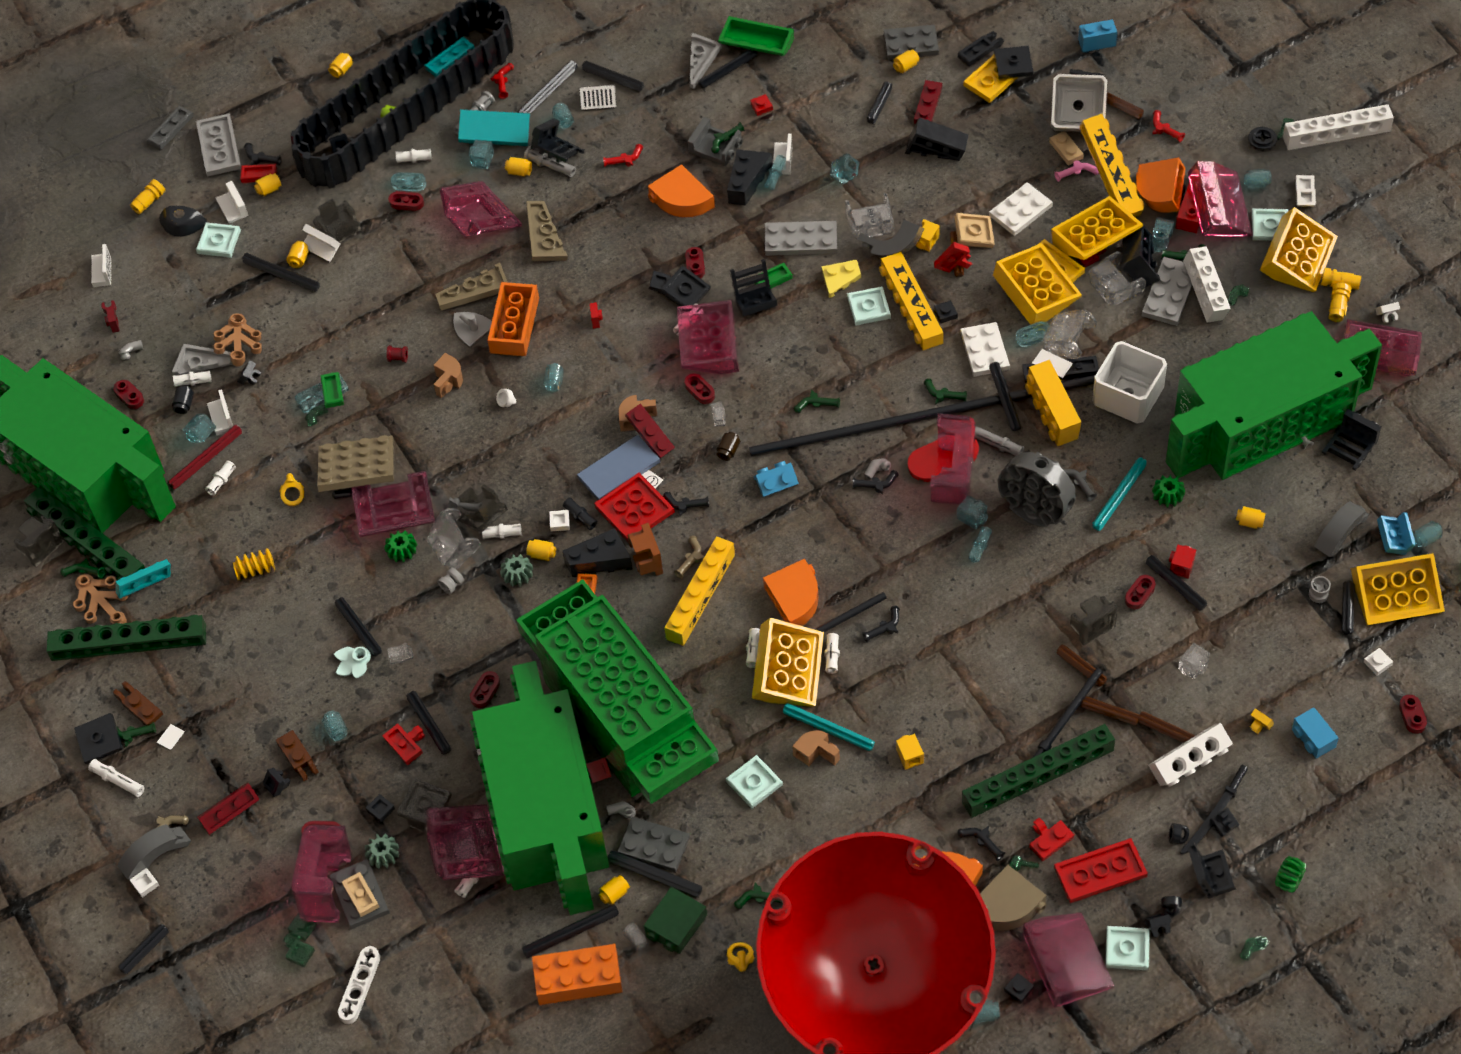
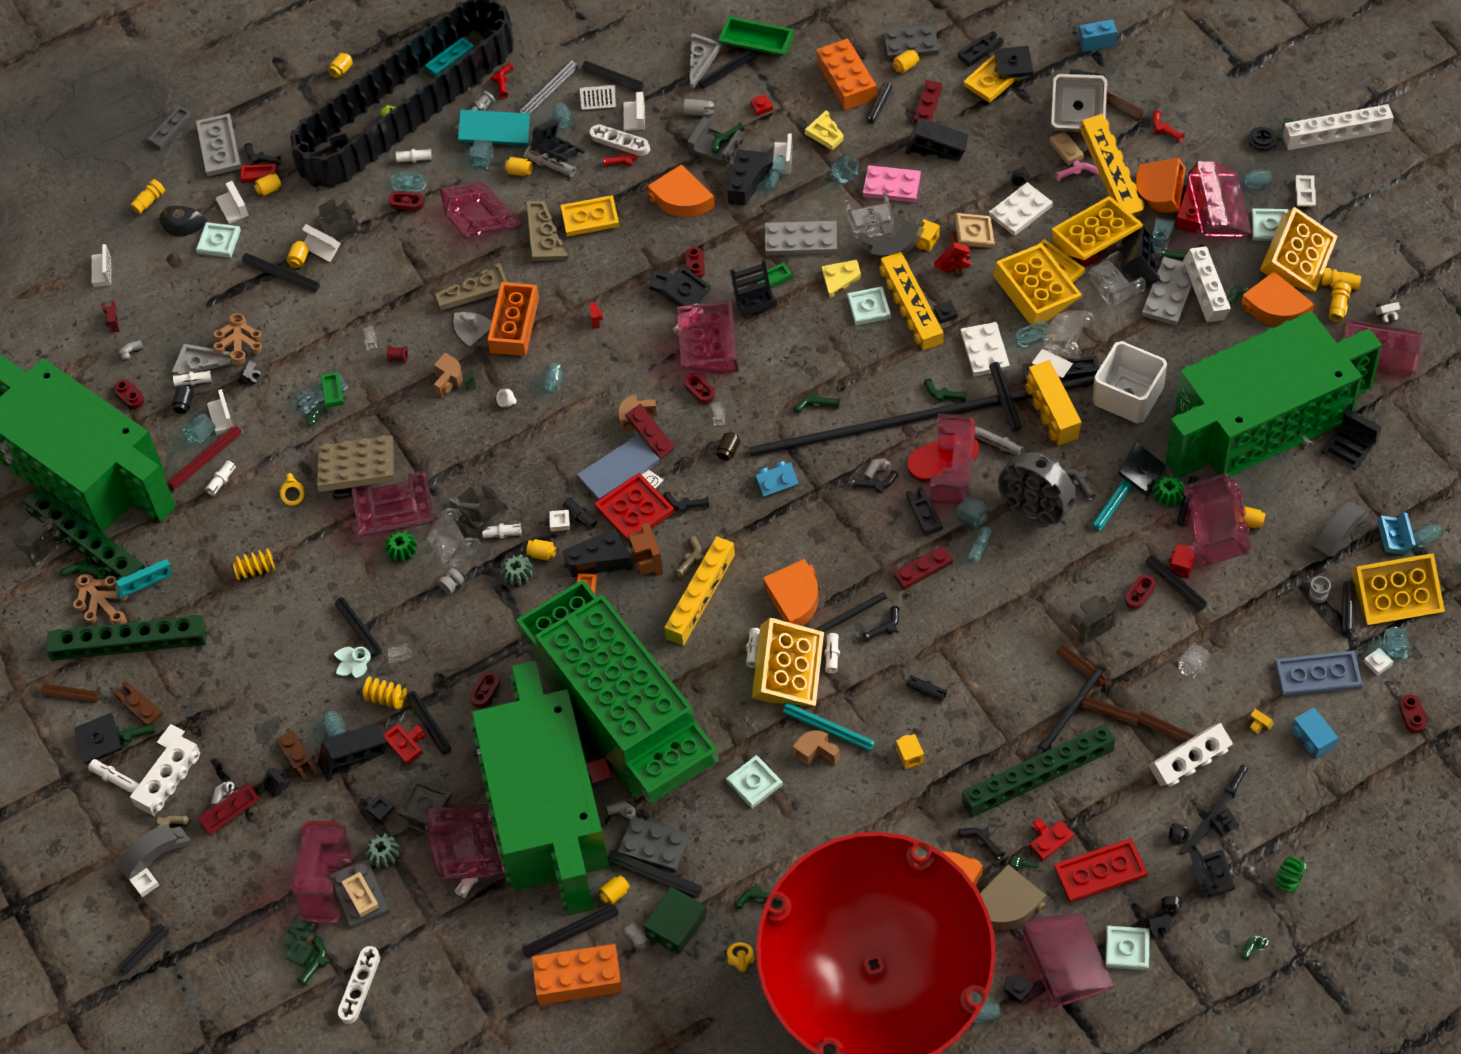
(70, 693): none -> reddish brown axle
(166, 764): none -> white brick
(222, 791): none -> light grey arm
(315, 962): none -> dark green piece
(349, 748): none -> black wedge
(371, 340): none -> clear piece
(383, 694): none -> yellow piece
(470, 381): none -> clear green hand
(589, 215): none -> yellow plate
(620, 139): none -> white beam
(635, 114): none -> white panel
(695, 107): none -> light grey piece
(825, 131): none -> light yellow wing
(846, 74): none -> orange brick
(898, 183): none -> bright pink plate
(923, 567): none -> dark red plate
(924, 512): none -> black hinge
(926, 688): none -> black pin
(1020, 176): none -> black tile
(1141, 469): none -> black plate
(1184, 512): none -> black axle
(1218, 519): none -> clear pink windscreen
(1275, 301): none -> orange brick
(1318, 673): none -> sand blue tile
(1396, 643): none -> clear light blue brick

